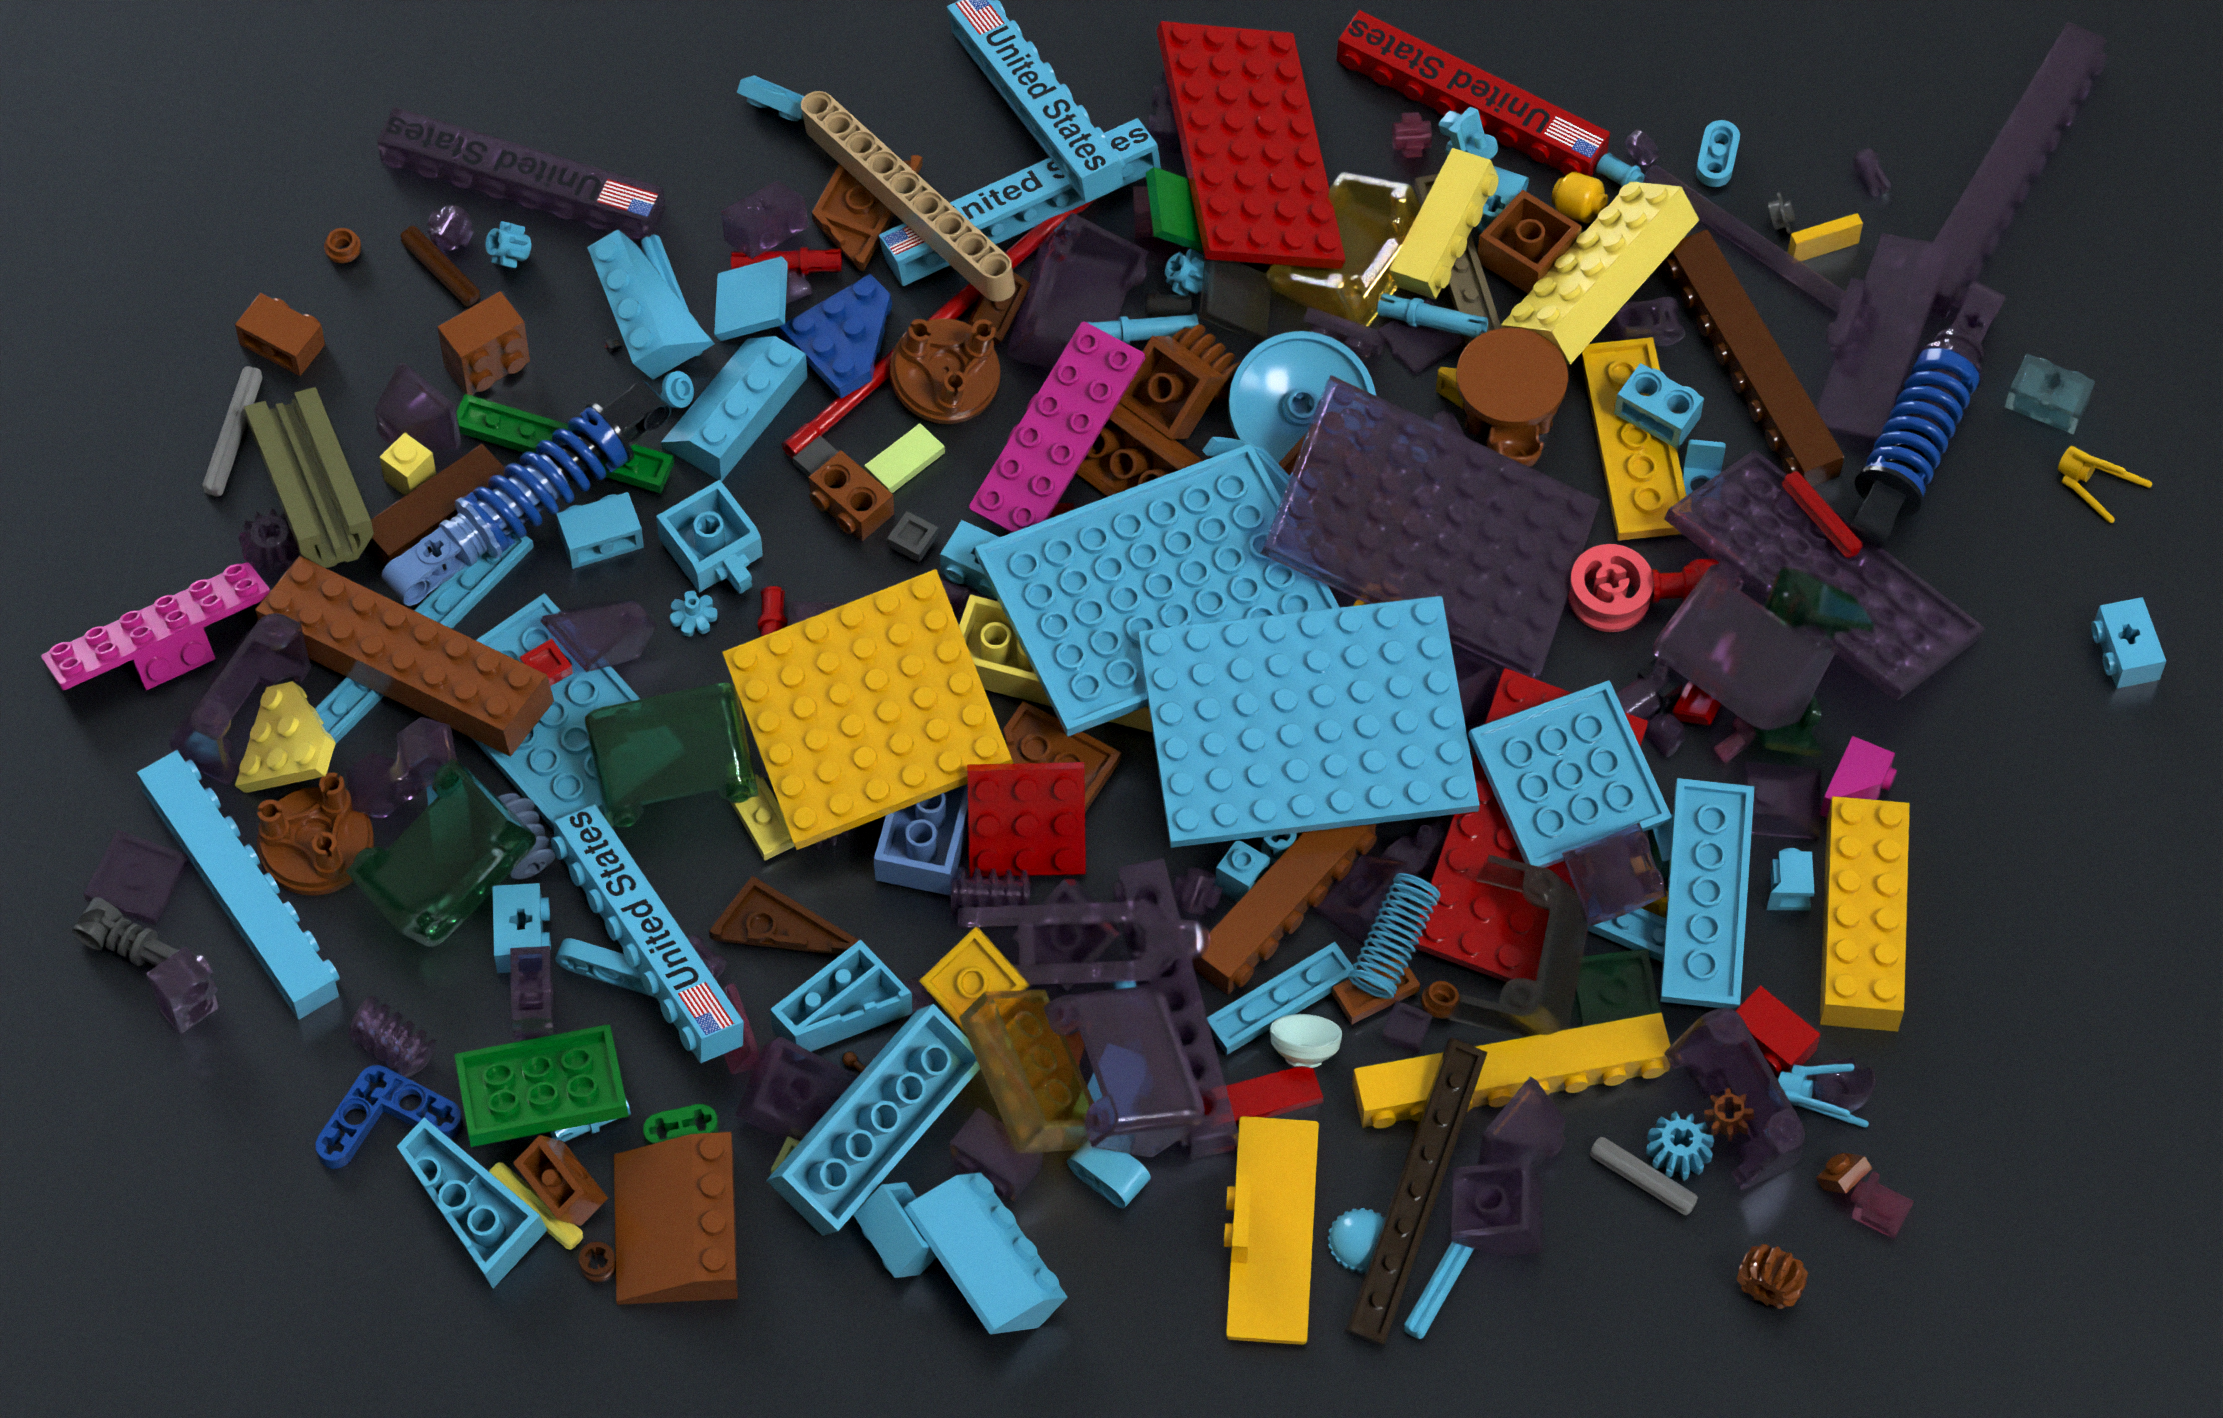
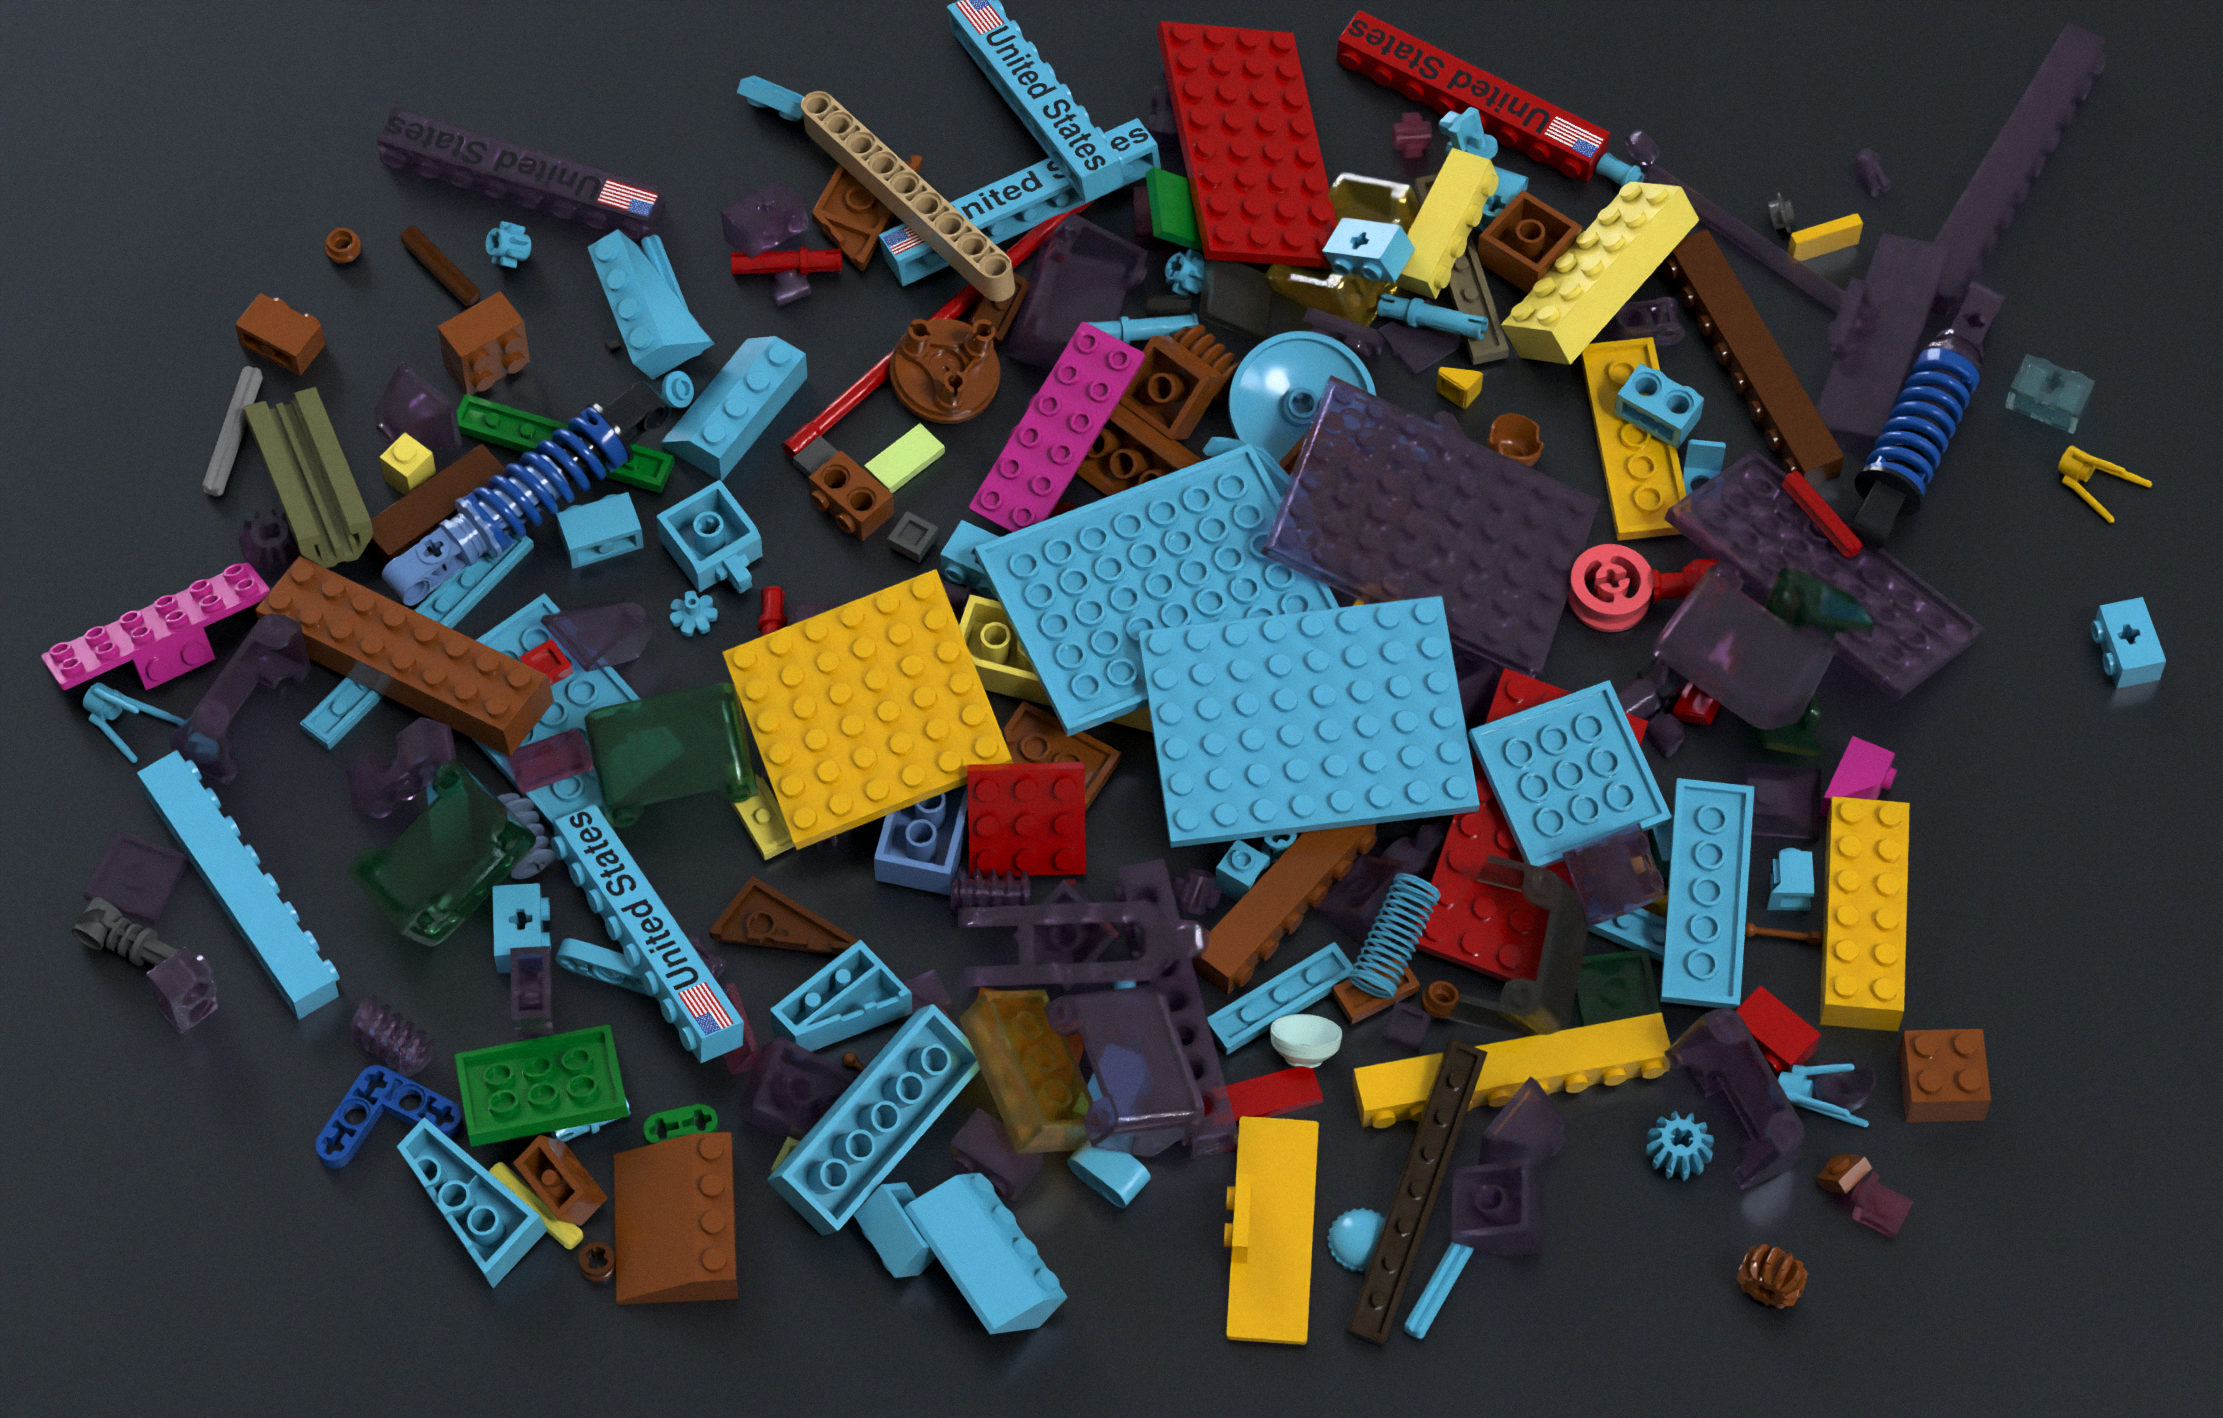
(109, 703): none -> medium azure plant
(285, 741): light yellow plate -> none
(312, 837): dark orange piece -> none
(450, 227): clear purple gear -> none
(549, 760): none -> clear pink slope
(751, 298): medium azure tile -> none
(843, 334): blue plate -> none
(970, 971): yellow tile -> none
(1368, 249): none -> medium azure brick
(1511, 380): dark orange piece -> none
(1579, 197): yellow head -> none
(1643, 1175): light grey axle -> none
(1718, 156): medium azure plate -> none
(1732, 1103): dark orange gear -> none
(1737, 741): clear pink arm -> none
(1811, 937): none -> dark orange hinge
(1944, 1075): none -> dark orange brick

